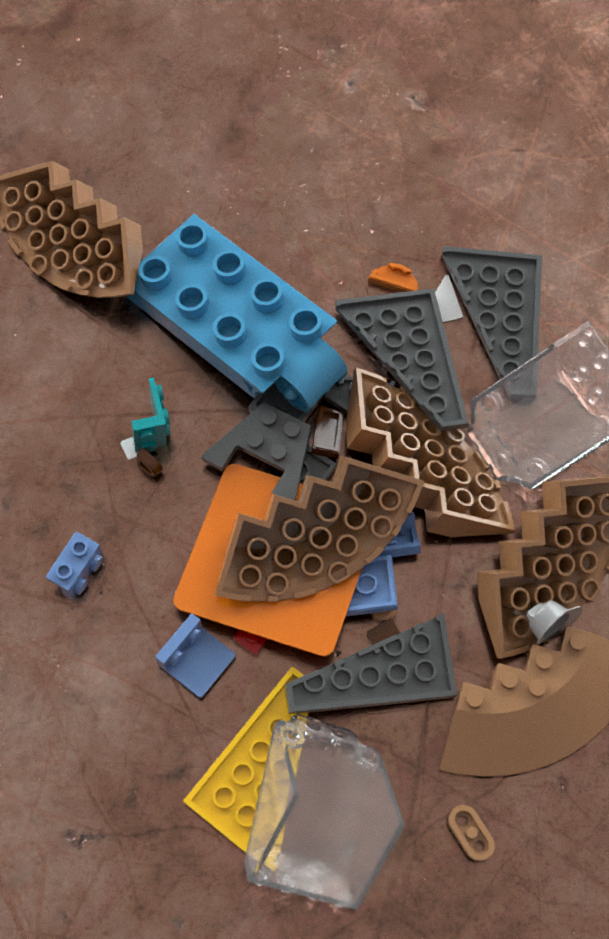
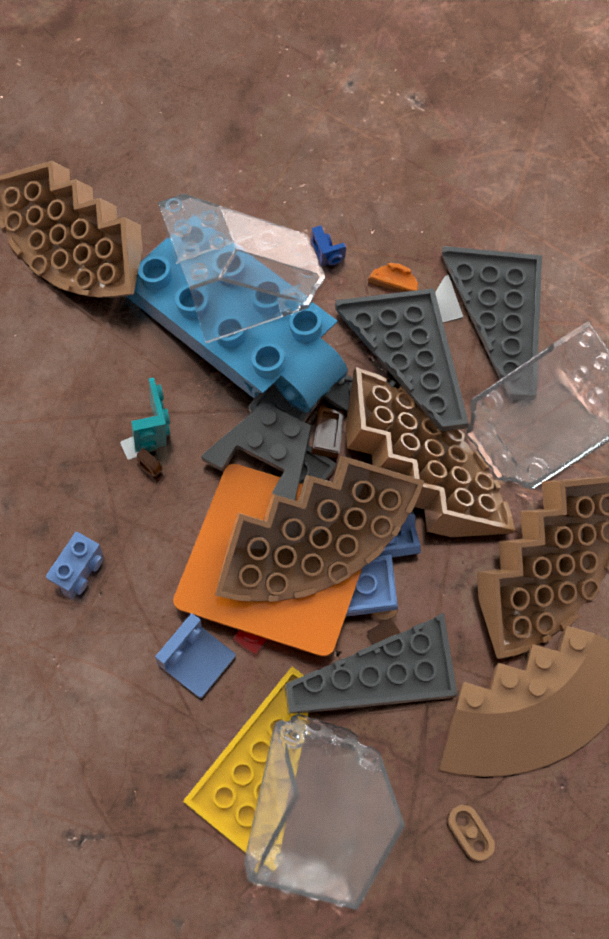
(239, 265): none -> clear windscreen
(324, 248): none -> blue bracket
(551, 619): light grey piece -> none

